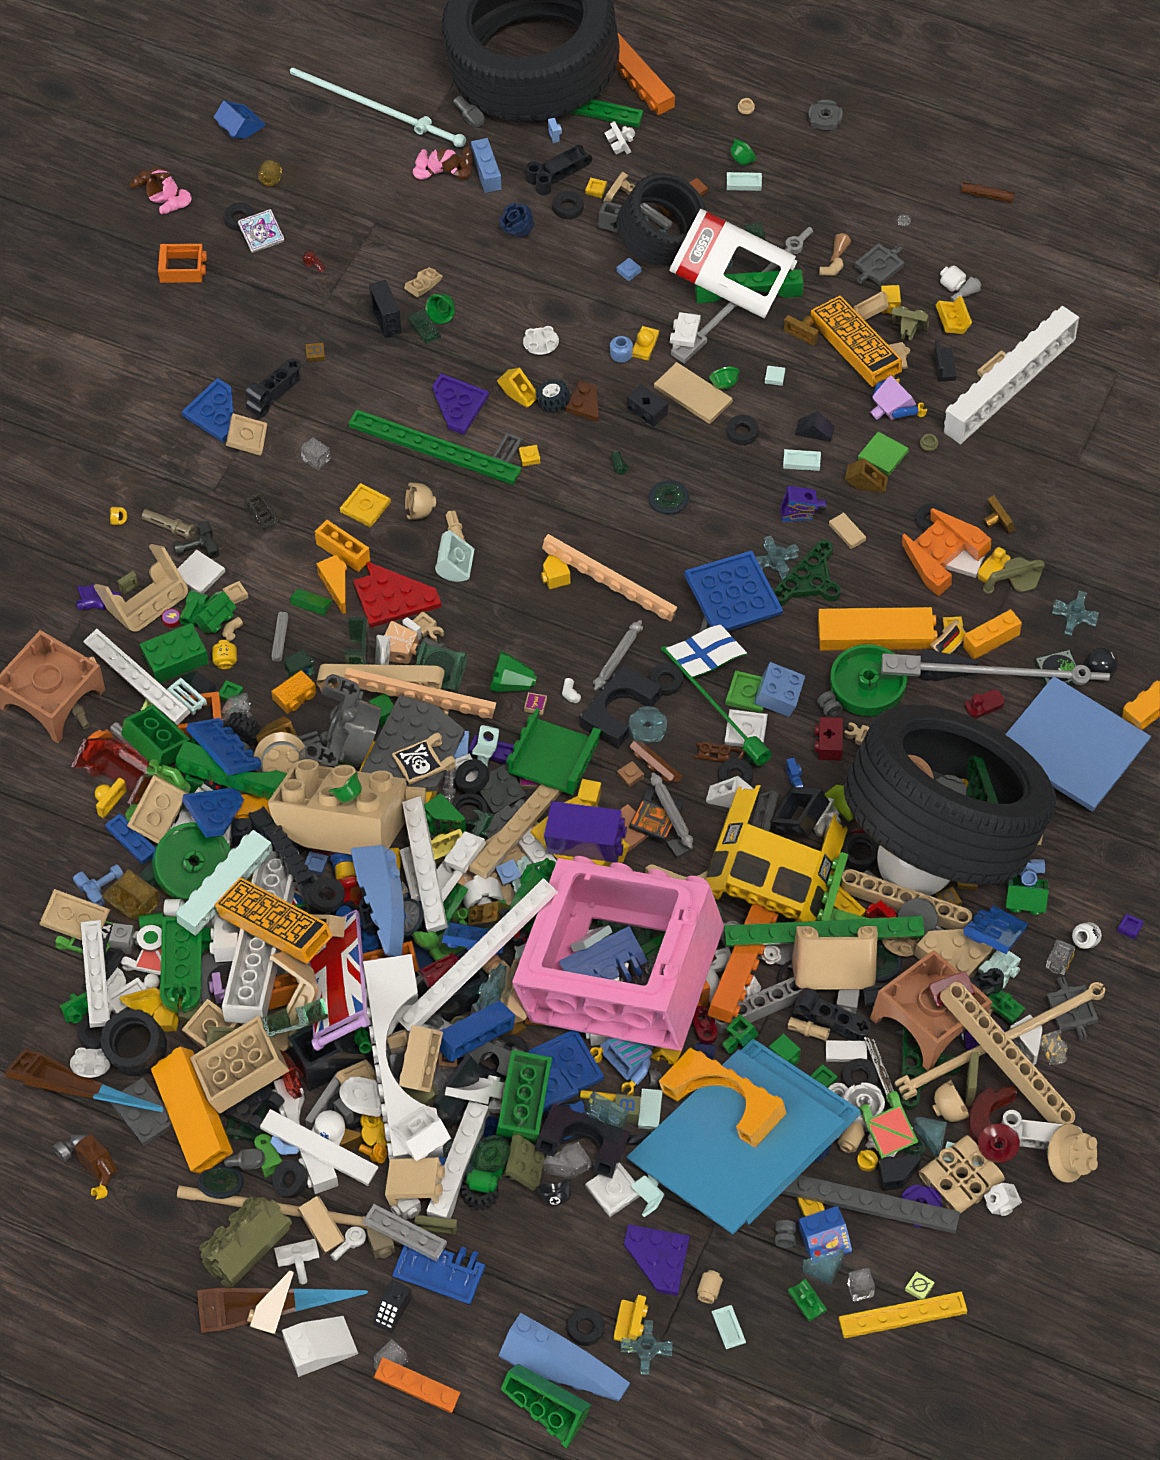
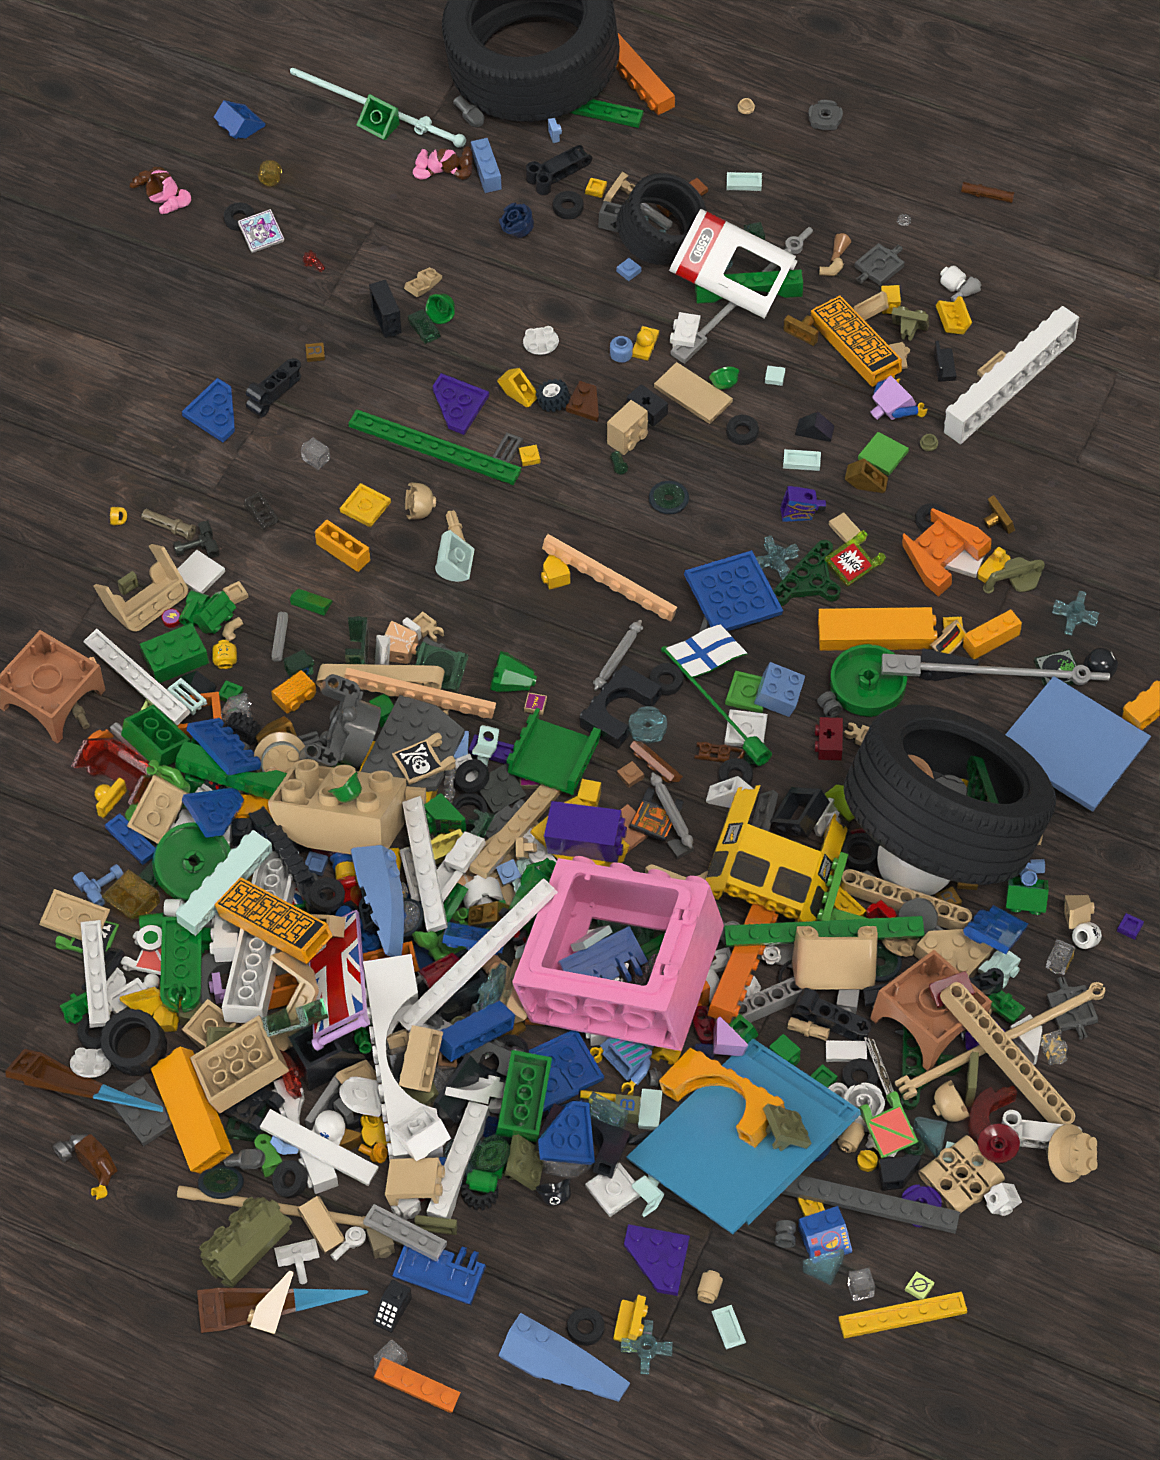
(90, 598): dark purple arm -> none
(122, 937): light grey brick -> none
(181, 251): orange window -> none
(246, 434): tan tile -> none
(318, 1344): white slope -> none
(334, 578): light orange slope -> none
(378, 117): none -> green slope
(392, 596): red wing -> none
(523, 848): none -> tan tile
(547, 1403): green wedge -> none
(569, 693): white arm -> none
(569, 1136): none -> blue plate
(622, 136): white hips -> none
(627, 427): none -> tan brick
(727, 1041): none -> lavender slope
(742, 153): green helmet -> none
(786, 1127): none -> olive plate
(794, 772): blue plate -> none
(807, 1300): green hips -> none
(851, 561): none -> flag
(984, 704): dark red piece -> none
(1078, 910): none -> tan slope

